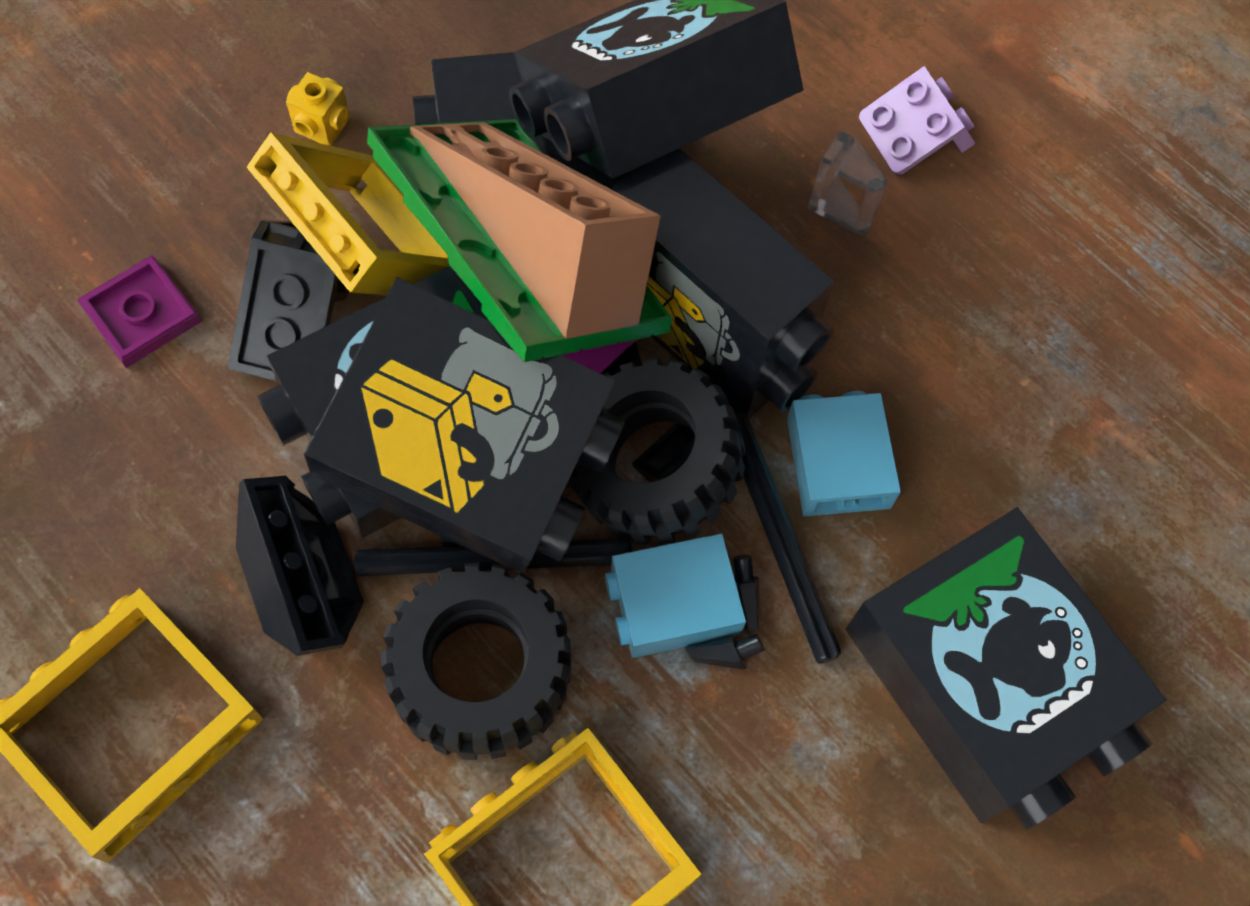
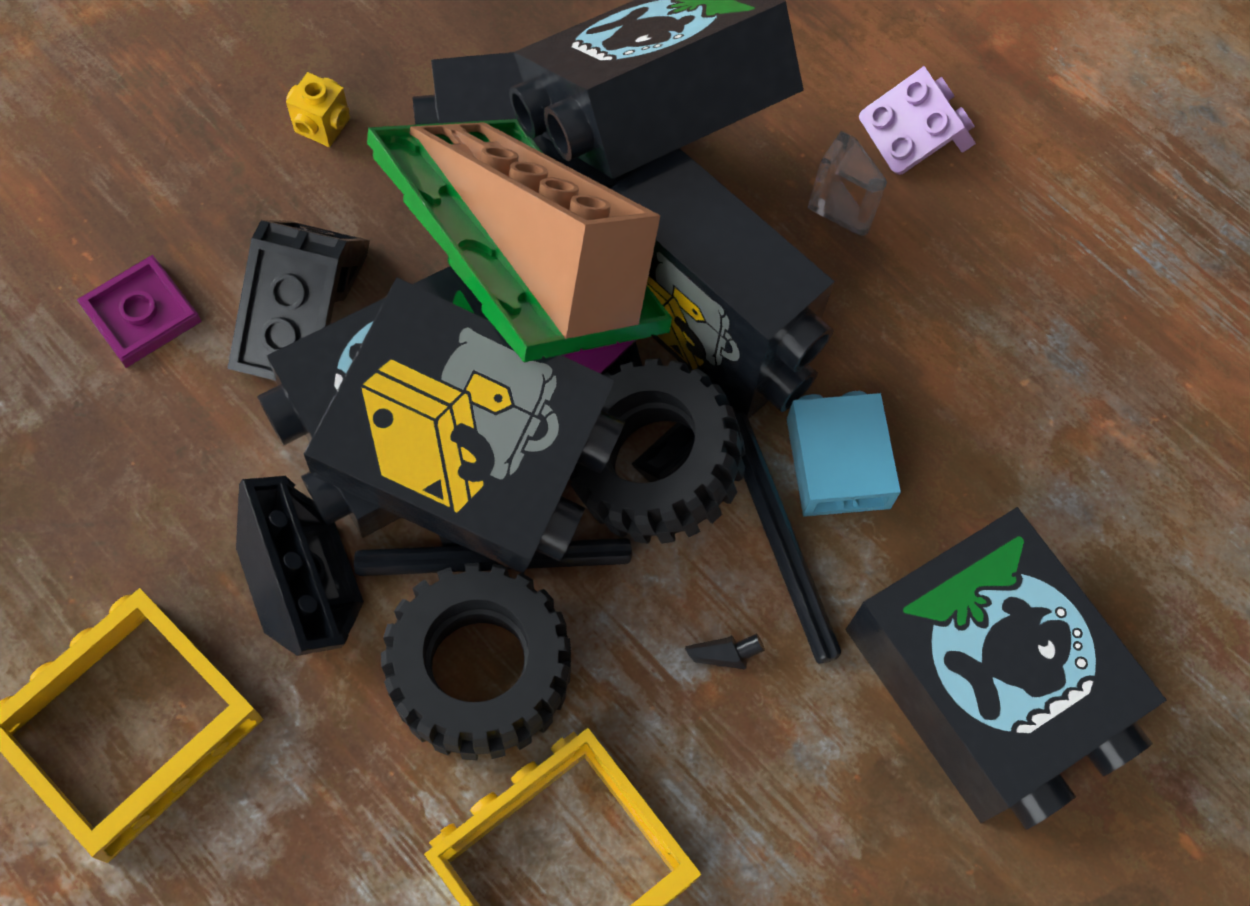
(298, 180): yellow window -> none
(675, 596): medium azure brick -> none
(748, 590): black bar -> none

